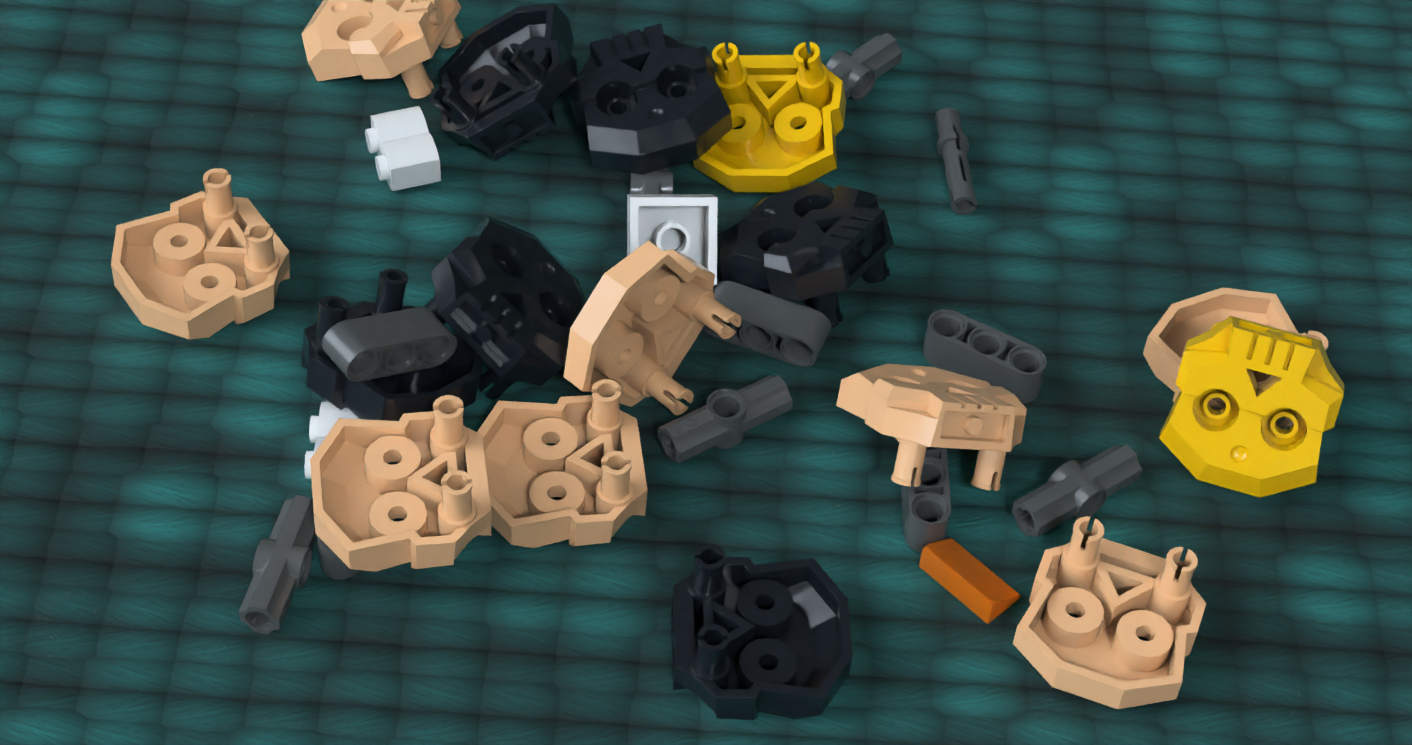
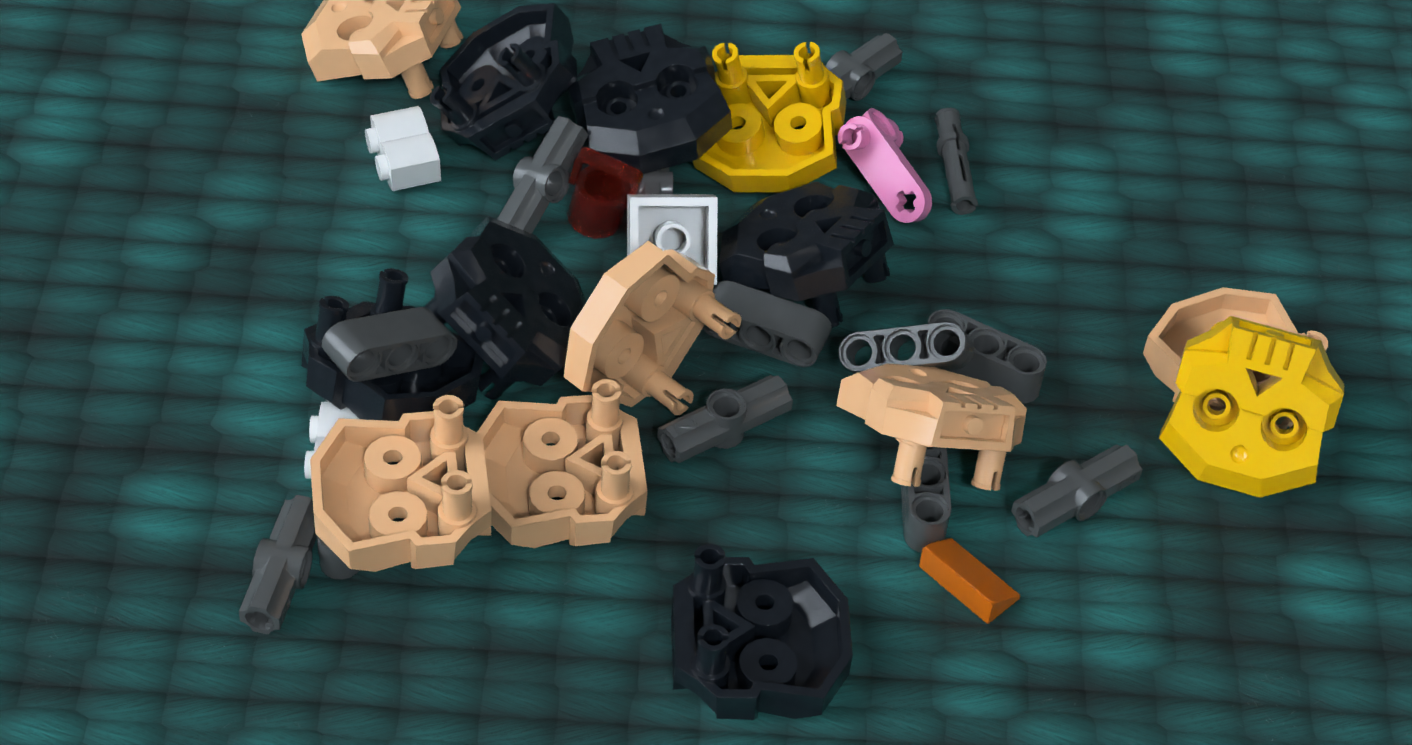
(200, 262): light nougat brick -> none
(544, 176): none -> dark grey piece
(600, 193): none -> clear red piece
(874, 148): none -> bright pink piece
(928, 344): none -> dark grey beam
(1117, 598): light nougat brick -> none

